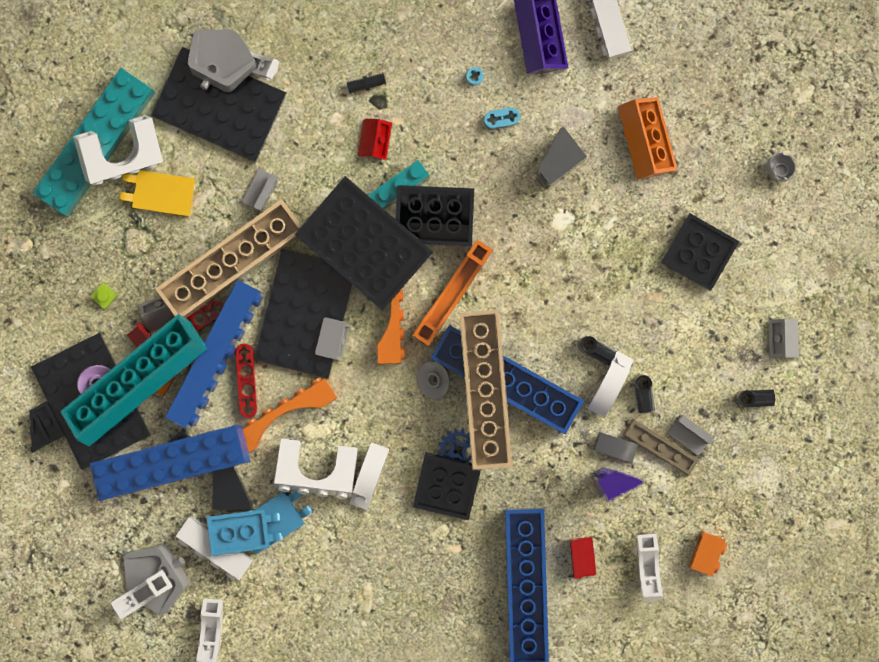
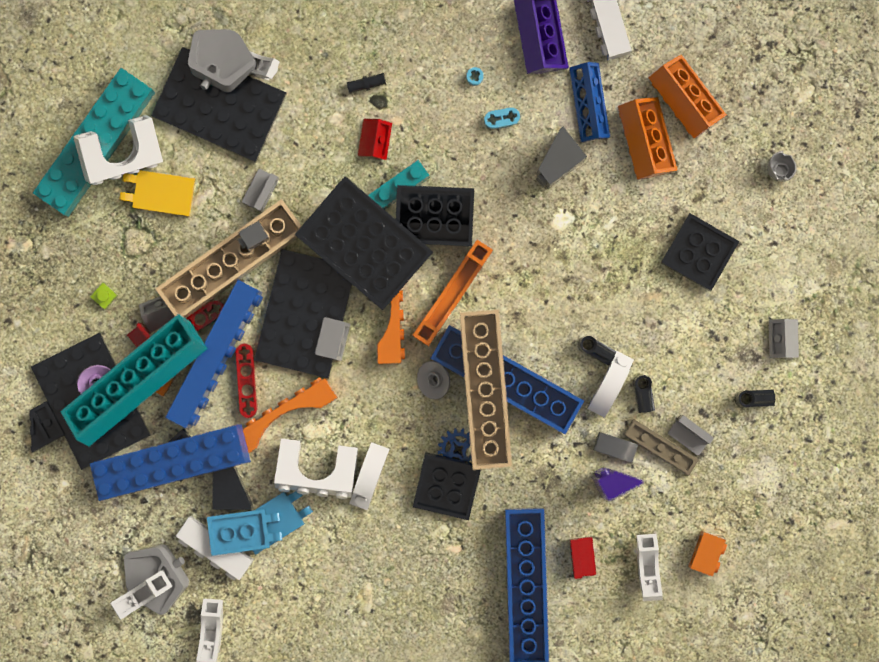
(252, 236): none -> dark grey brick
(593, 101): none -> blue fence
(687, 96): none -> orange slope

